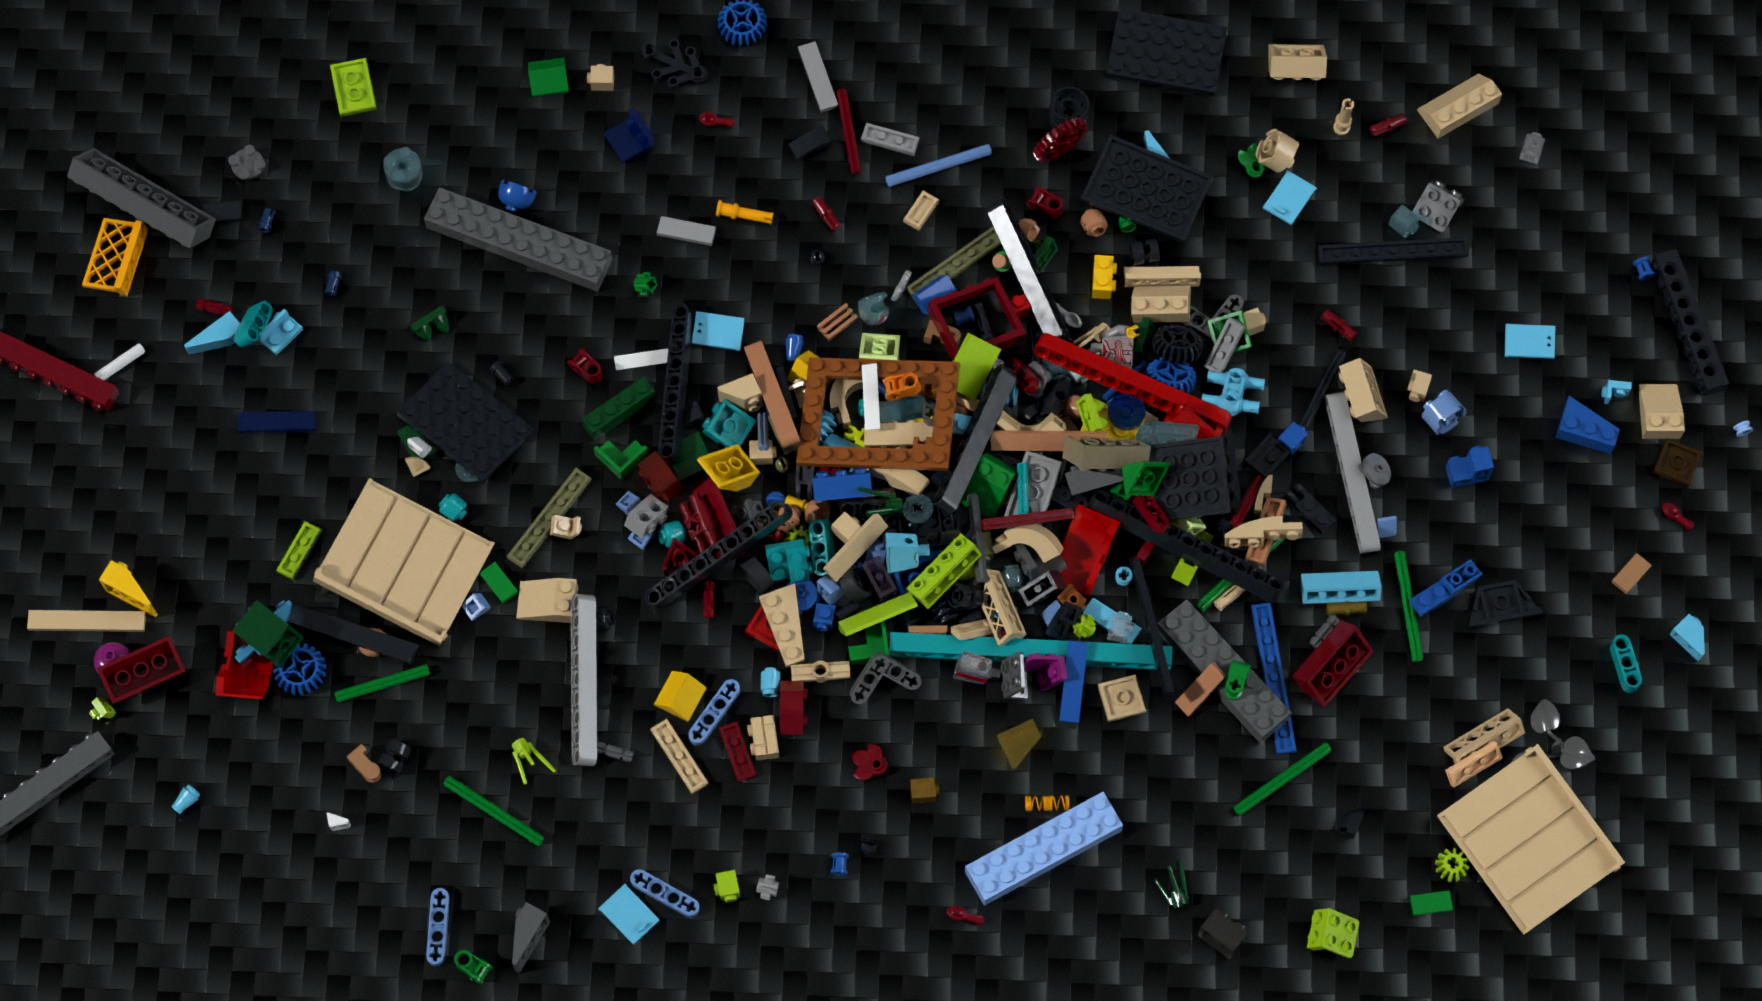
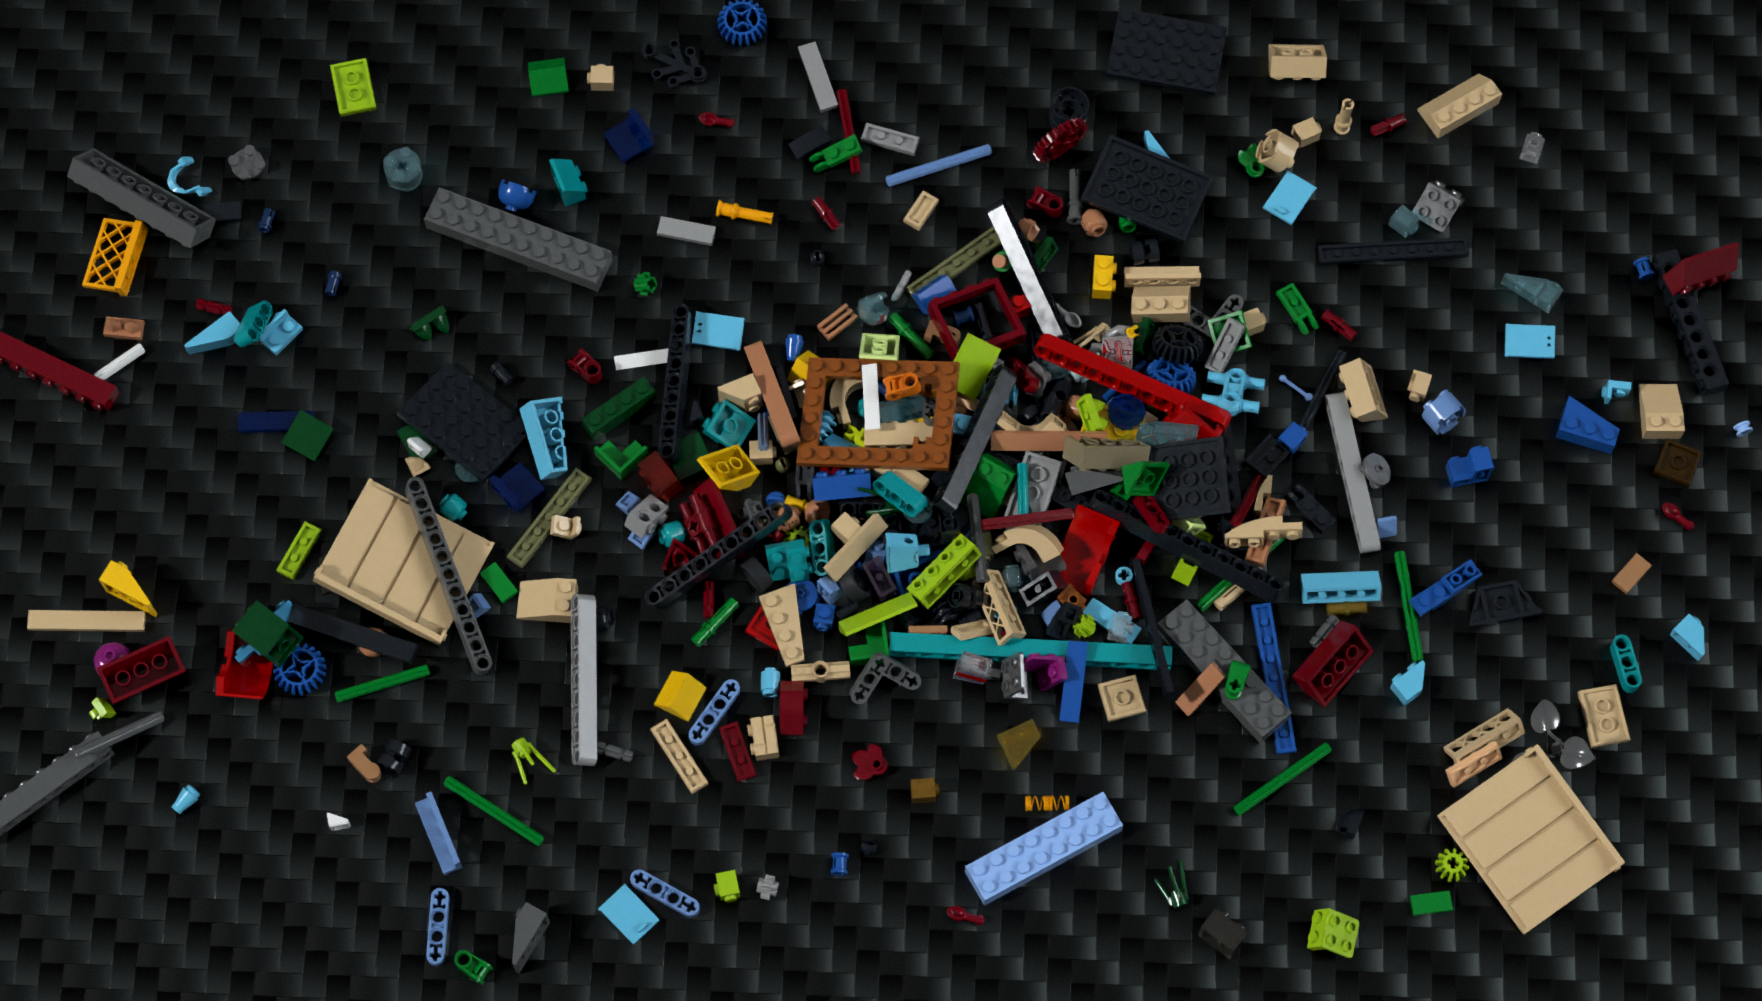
(119, 735): none -> dark grey axle
(124, 328): none -> nougat tile
(184, 161): none -> medium azure helmet
(307, 435): none -> dark green tile
(438, 834): none -> medium blue fence
(448, 584): none -> dark grey beam
(516, 487): none -> clear blue bracket
(545, 434): none -> medium azure wedge
(567, 181): none -> teal slope
(708, 628): none -> green pin
(836, 153): none -> green hinge
(900, 494): none -> teal beam
(914, 339): none -> green pin
(1075, 204): none -> dark grey pin
(1132, 600): none -> dark red pin
(1297, 307): none -> green hinge
(1306, 132): none -> tan brick
(1308, 396): none -> medium blue hinge
(1409, 684): none -> medium azure slope
(1536, 290): none -> clear light blue slope
(1603, 716): none -> tan tile
(1703, 270): none -> dark red slope

